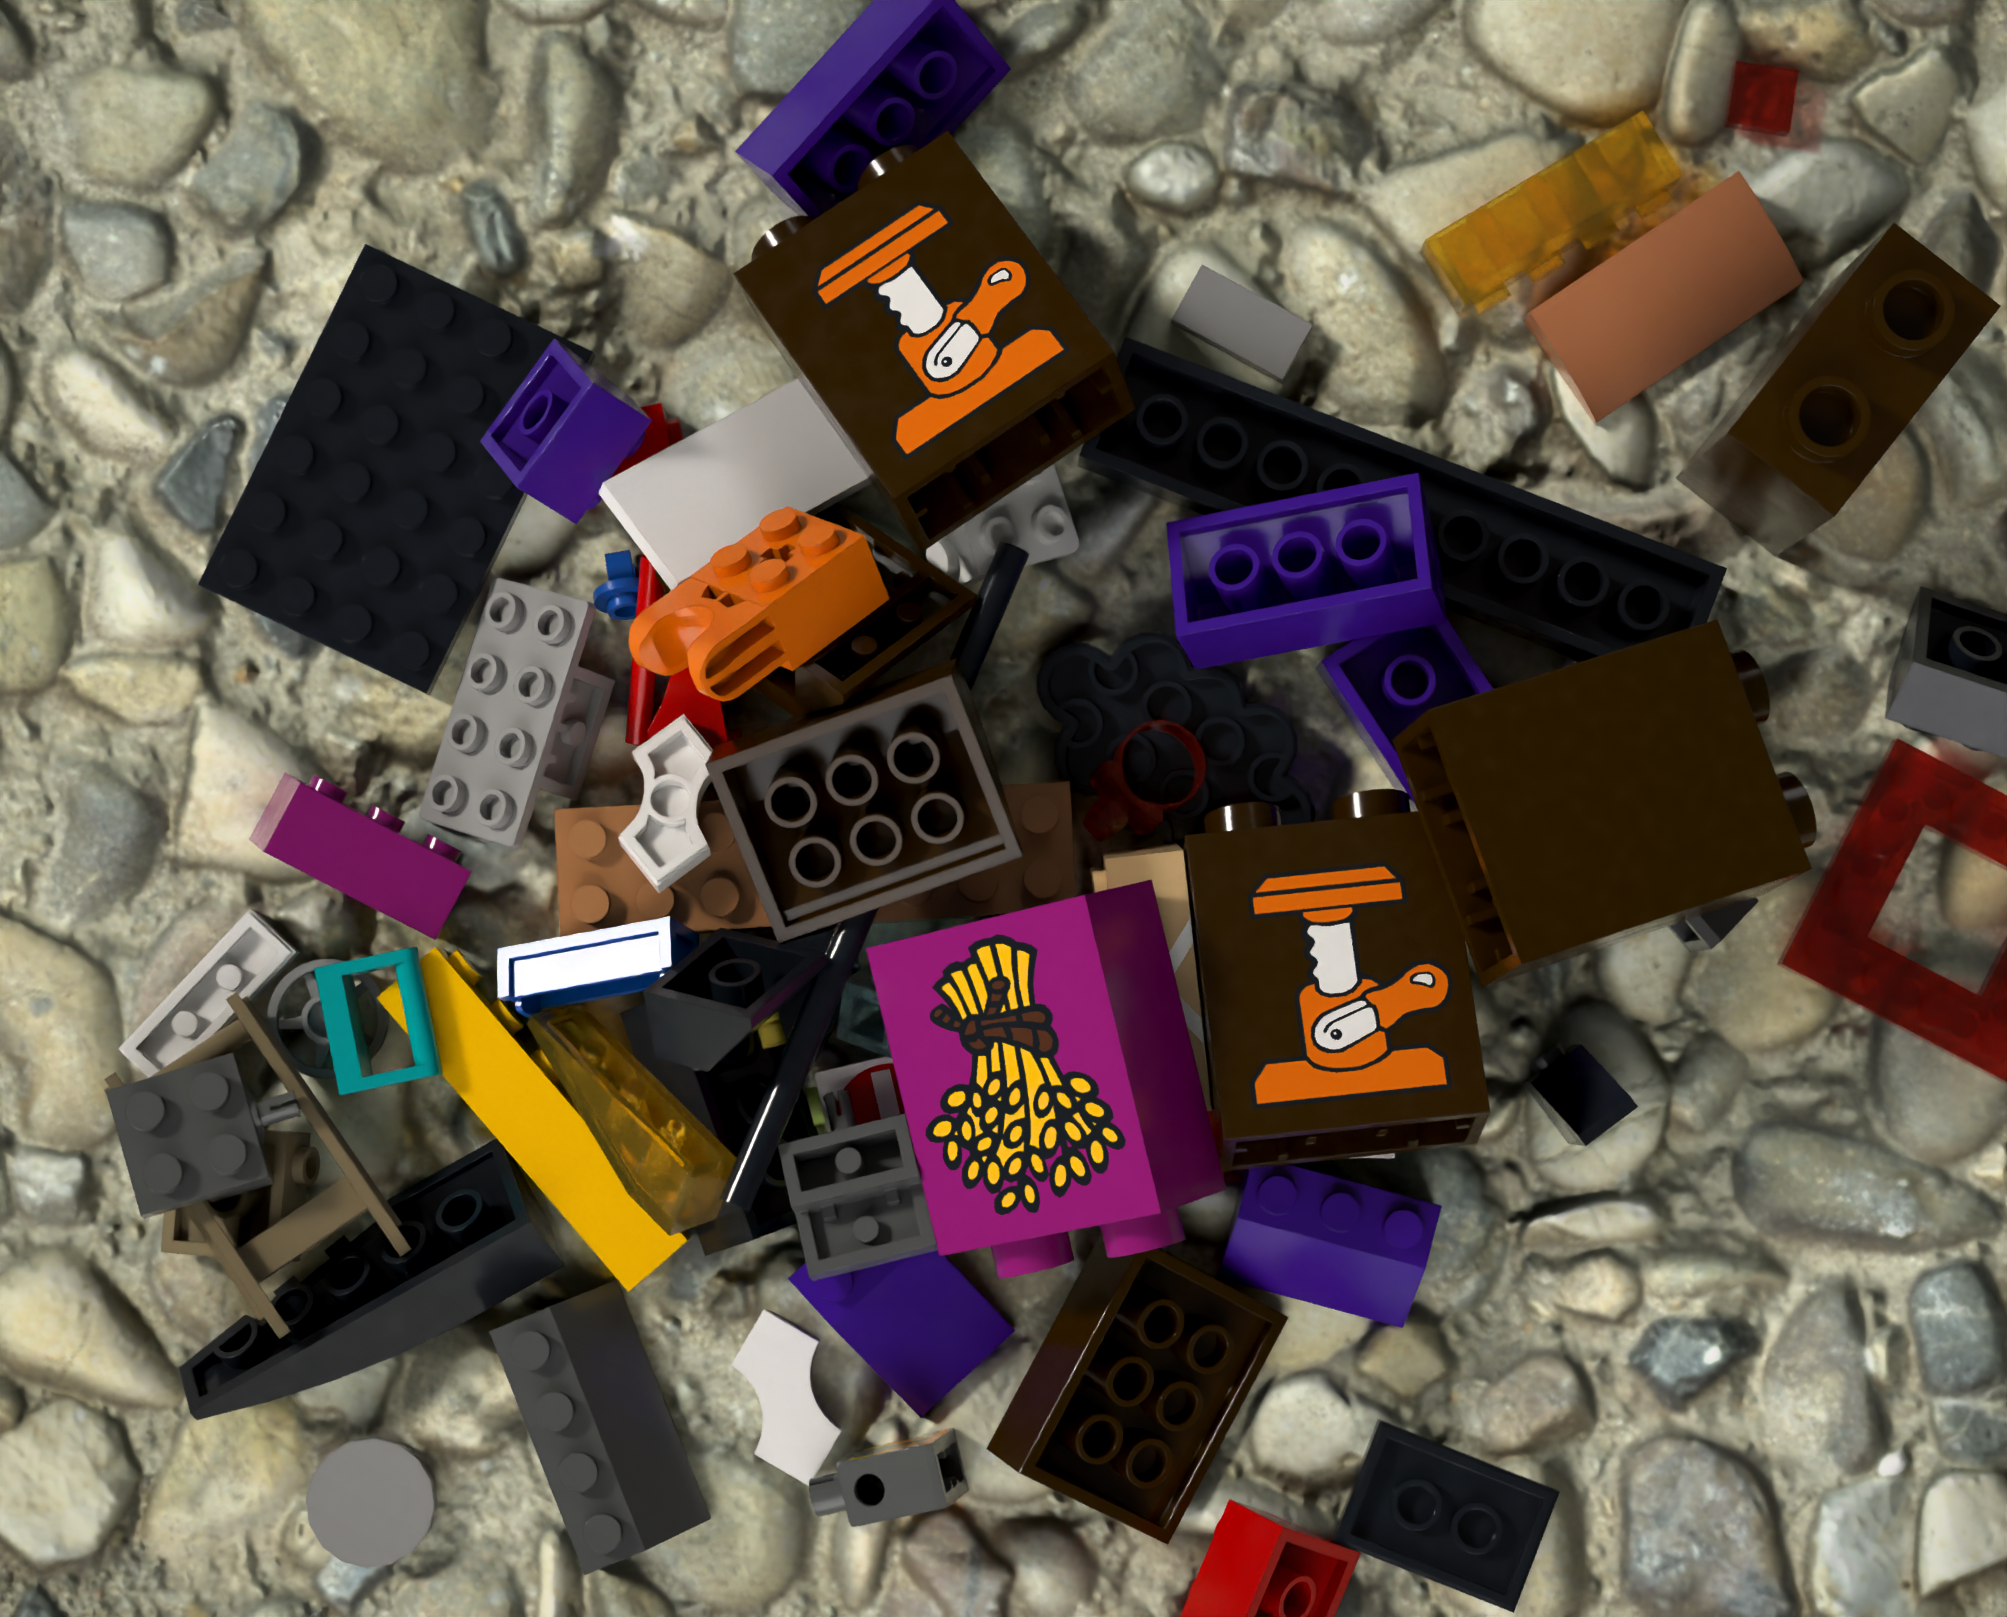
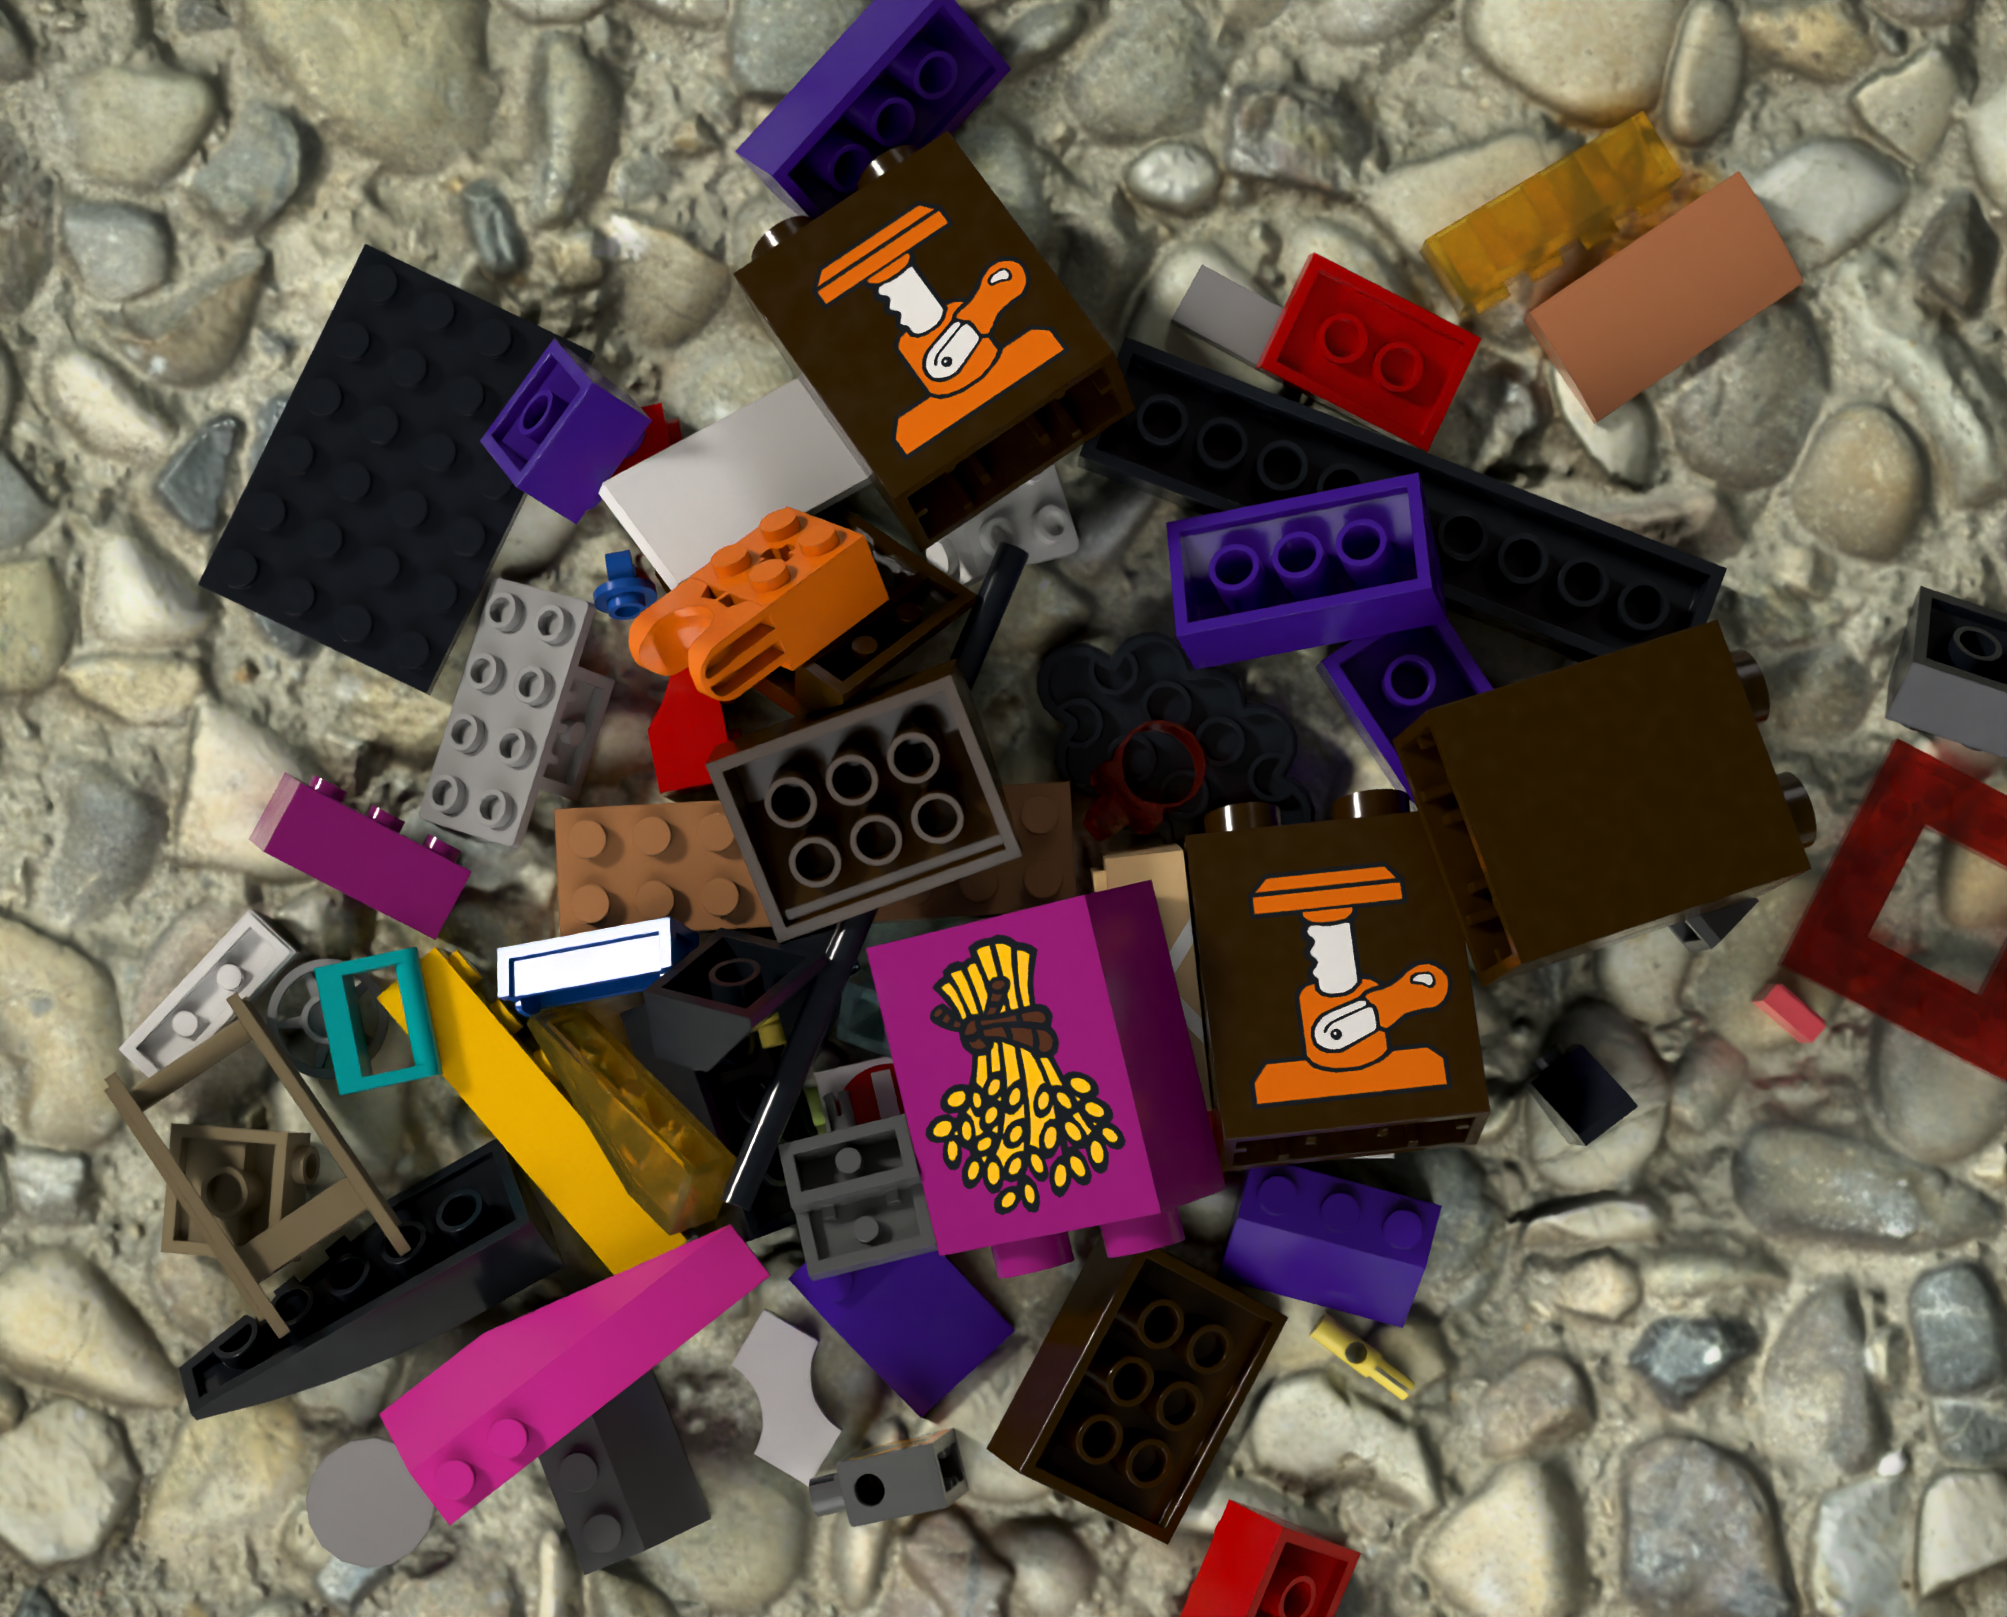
(195, 1134): dark grey plate -> none
(557, 1366): none -> dark pink wedge
(642, 680): red bar -> none
(666, 831): white tile -> none
(1337, 1337): none -> light yellow pin
(1368, 353): none -> red plate
(1445, 1515): black tile -> none
(1761, 98): clear red tile -> none
(1789, 1012): none -> coral tile
(1838, 391): dark brown brick -> none

